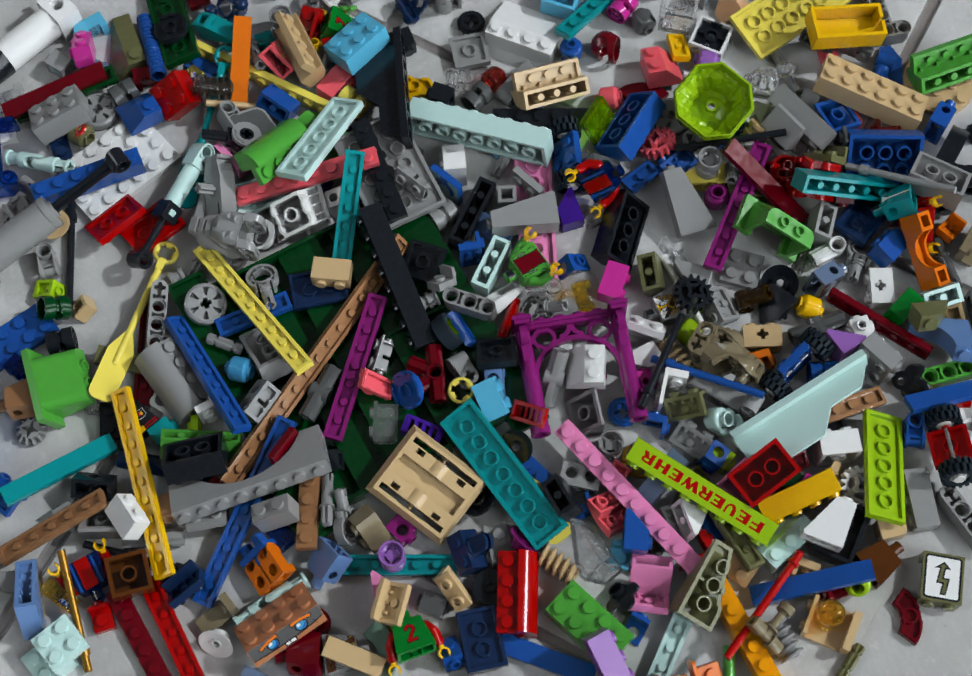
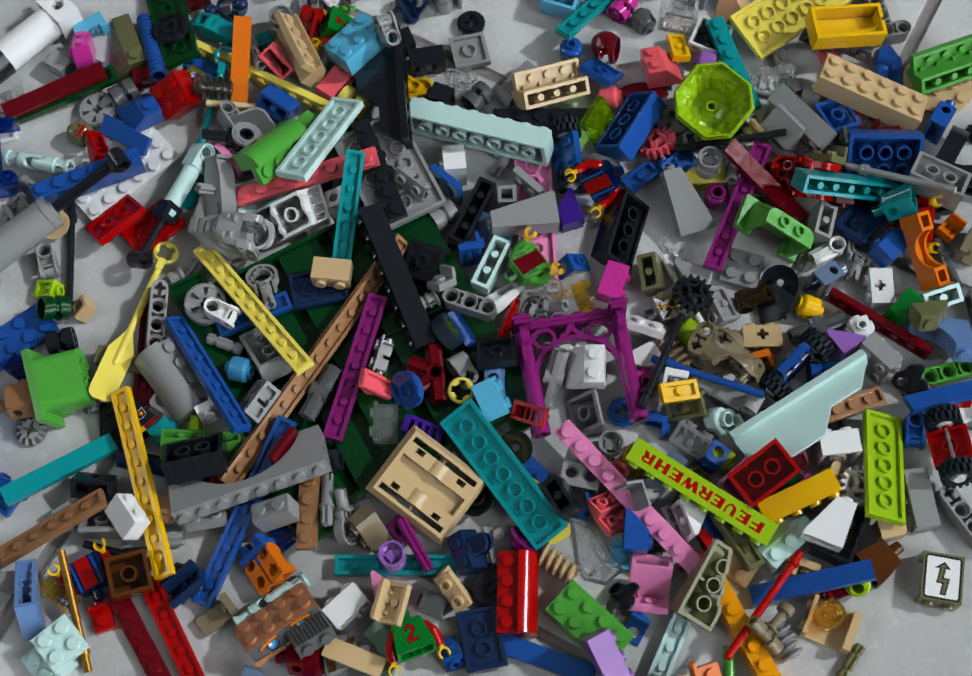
(59, 114): light grey brick -> none
(61, 148): dark blue plate -> none
(96, 149): none -> red slope
(125, 135): none -> blue tile
(216, 643): white piece -> none
(223, 312): none -> white piece
(311, 635): none -> dark grey brick
(328, 562): medium blue torso -> none
(347, 605): none -> white brick
(387, 27): none -> light grey piece
(415, 544): none -> magenta axle
(427, 60): none -> black brick
(494, 77): clear red head -> none
(524, 32): white slope -> none
(601, 72): none -> blue tile
(639, 493): none -> light grey bracket
(678, 391): none -> yellow plate
(728, 52): none -> teal plate
(910, 616): dark red tile -> none
(956, 311): tan slope -> none

